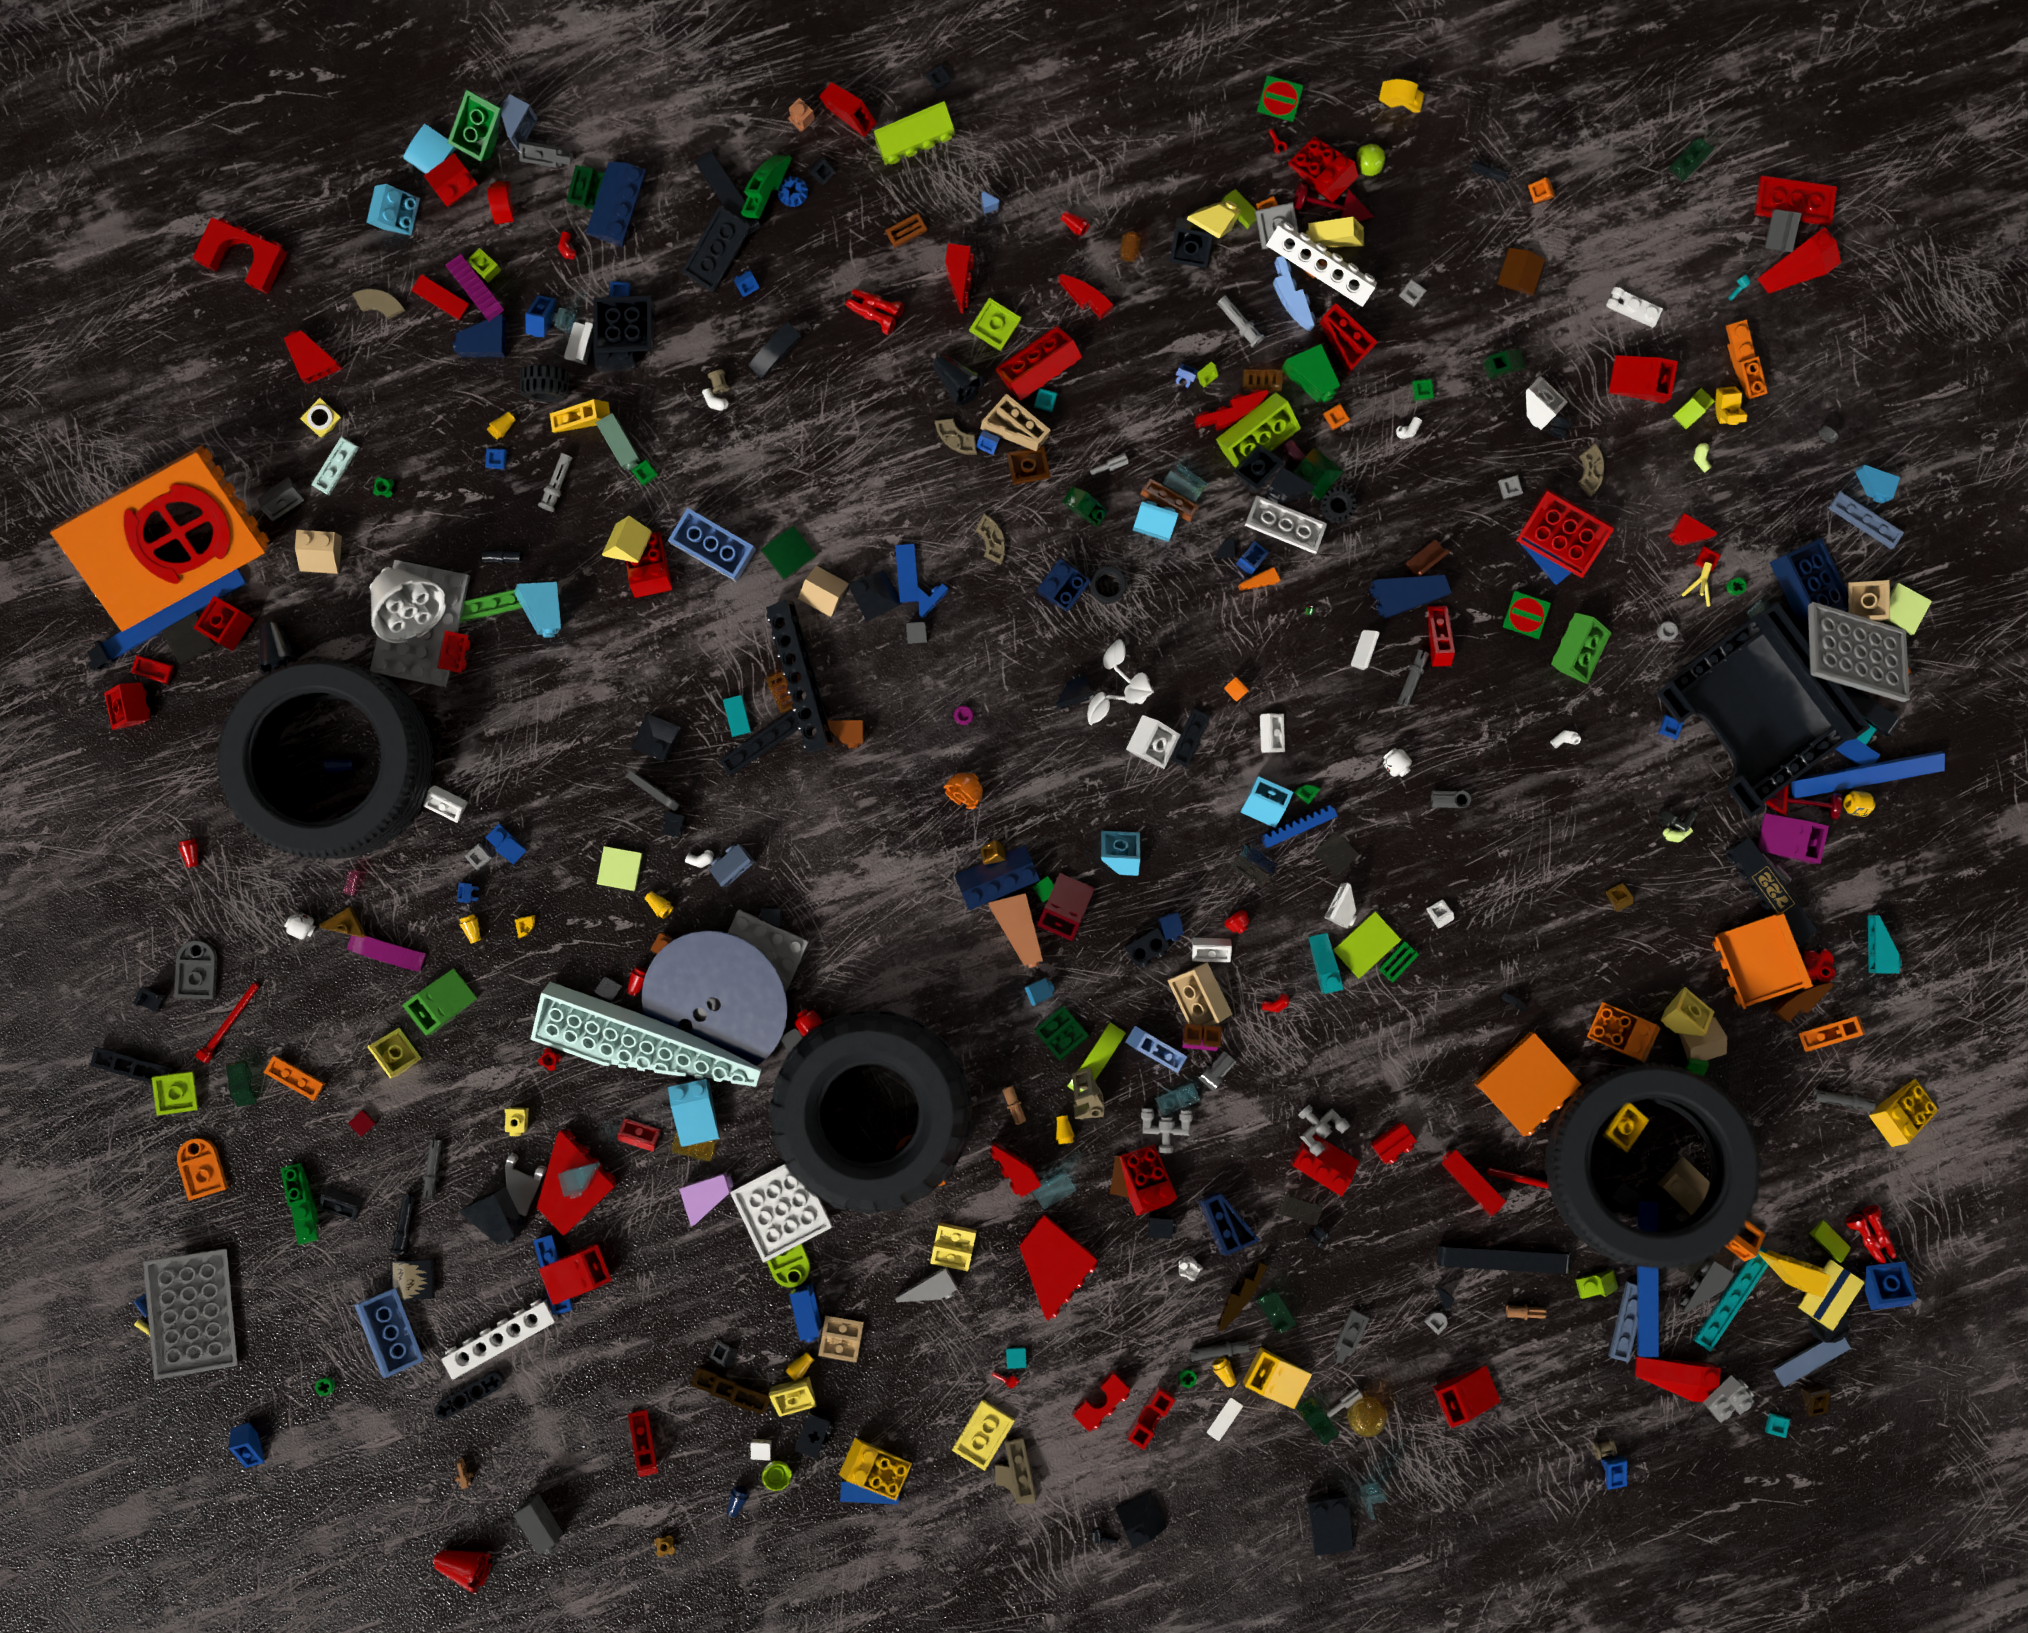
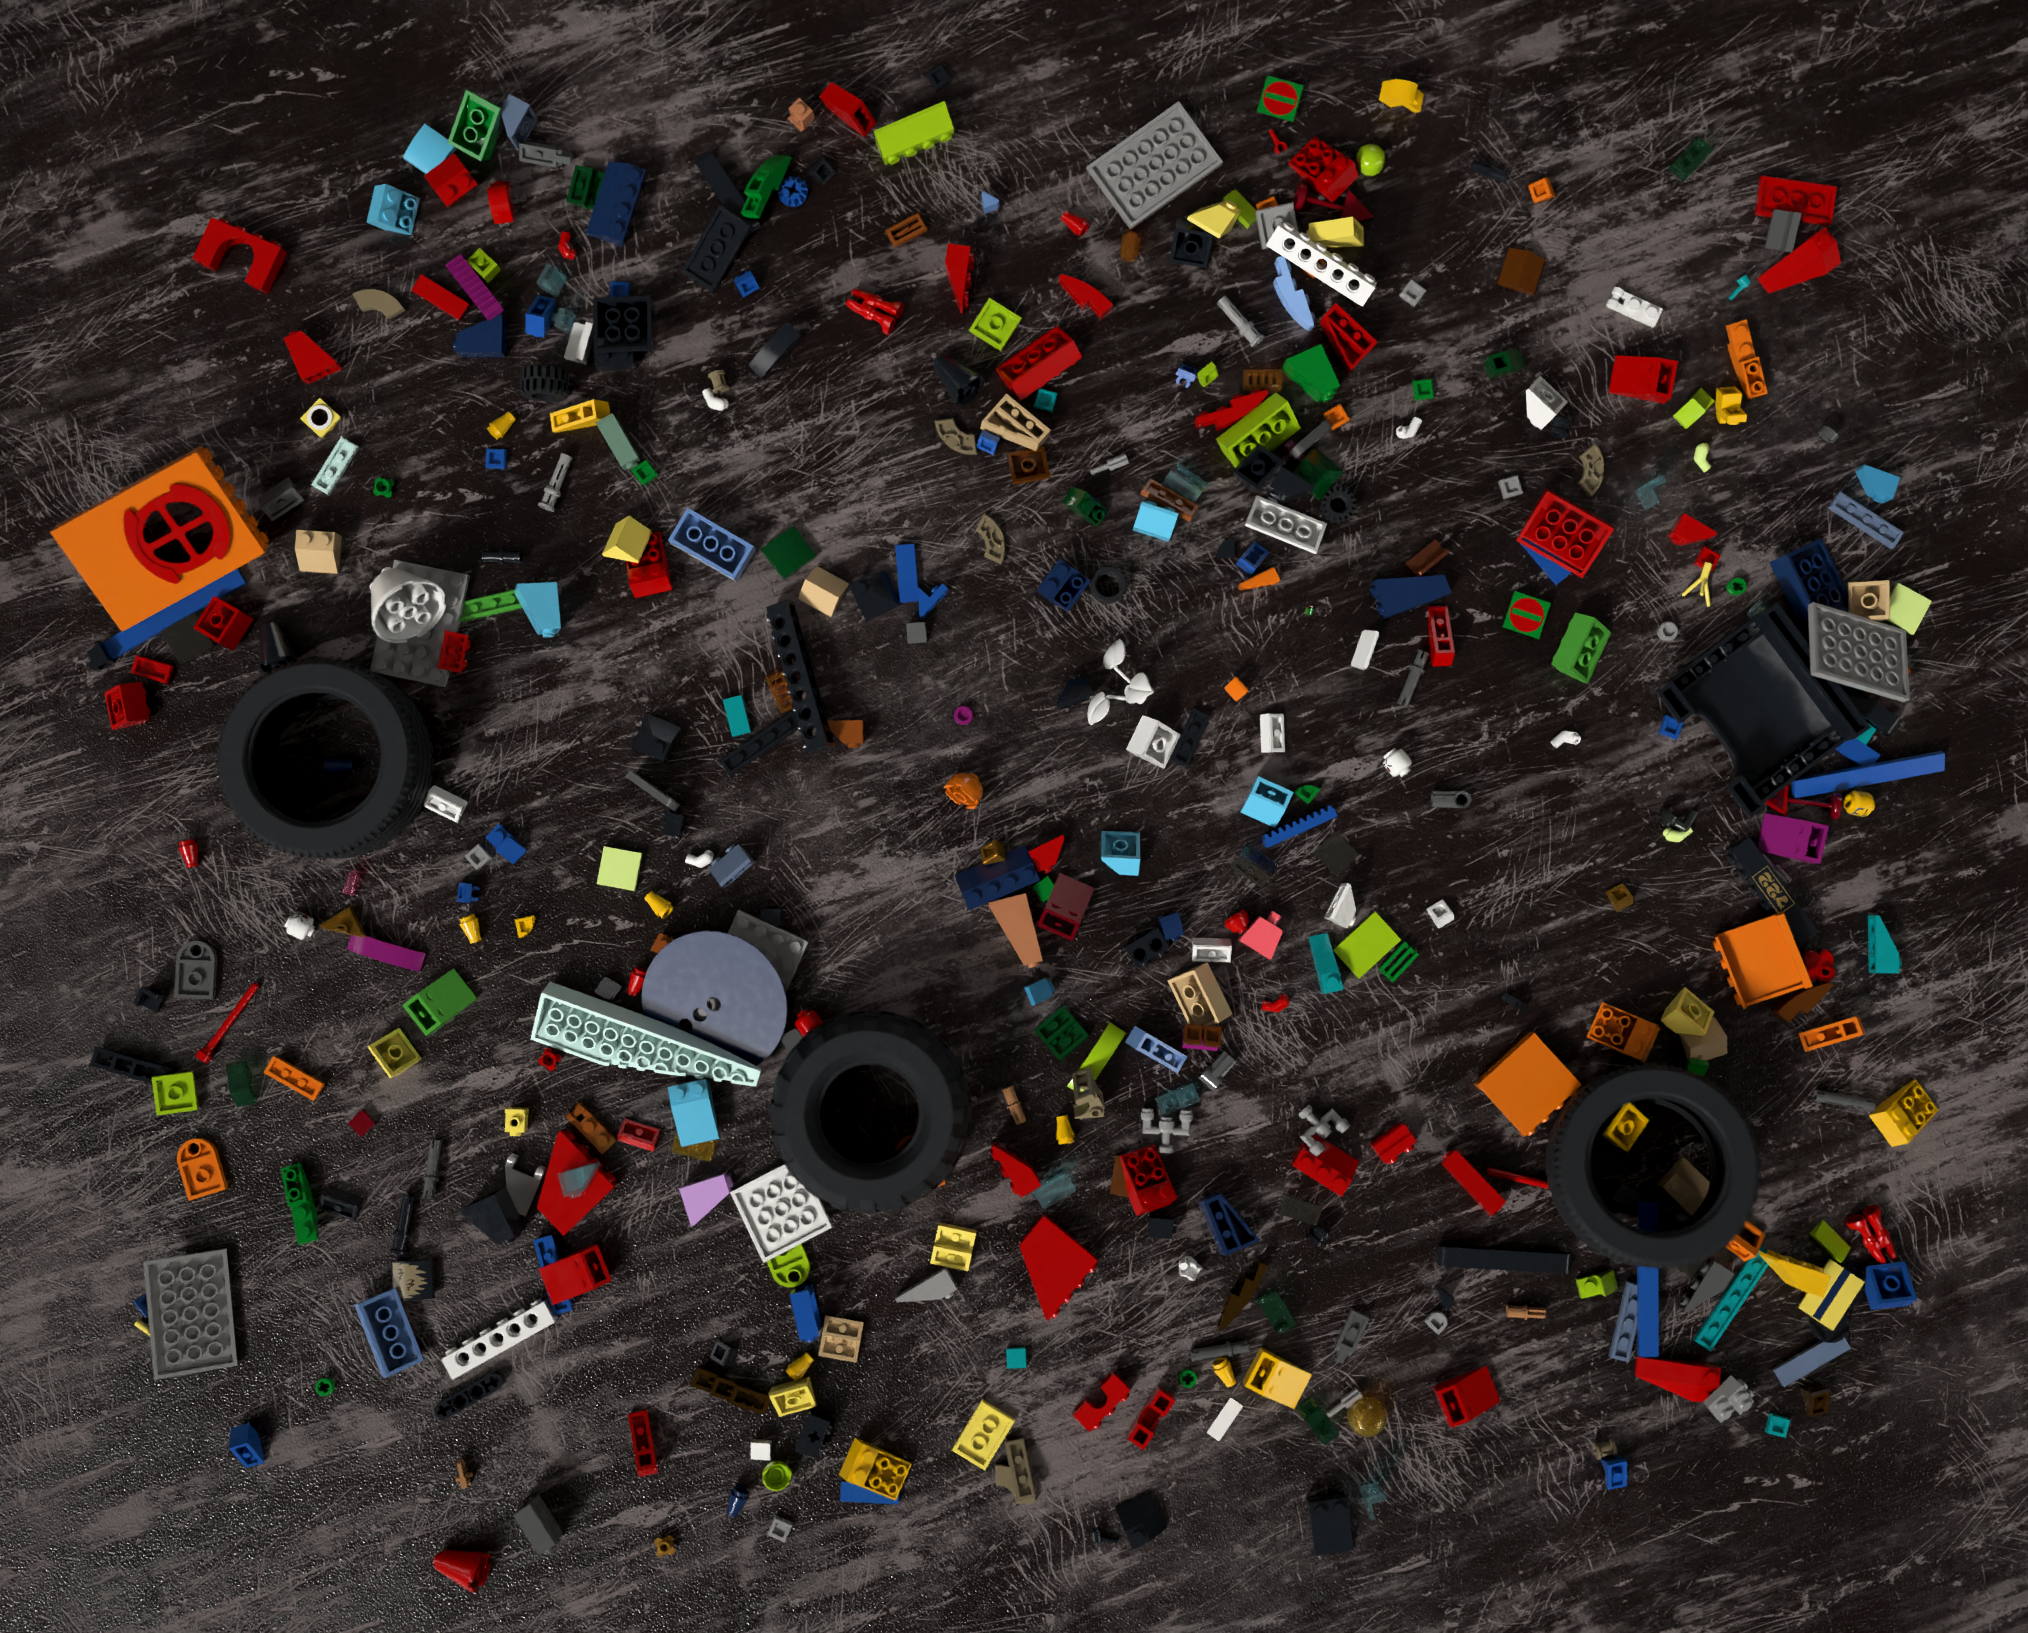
(551, 280): none -> clear light blue panel
(591, 1128): none -> dark orange plate
(780, 1528): none -> light grey tile
(1011, 1382): red hand -> none
(1047, 854): none -> red slope
(1154, 165): none -> light grey plate
(1263, 935): none -> coral torso
(1311, 438): none -> dark grey beam
(1647, 494): none -> clear light blue panel

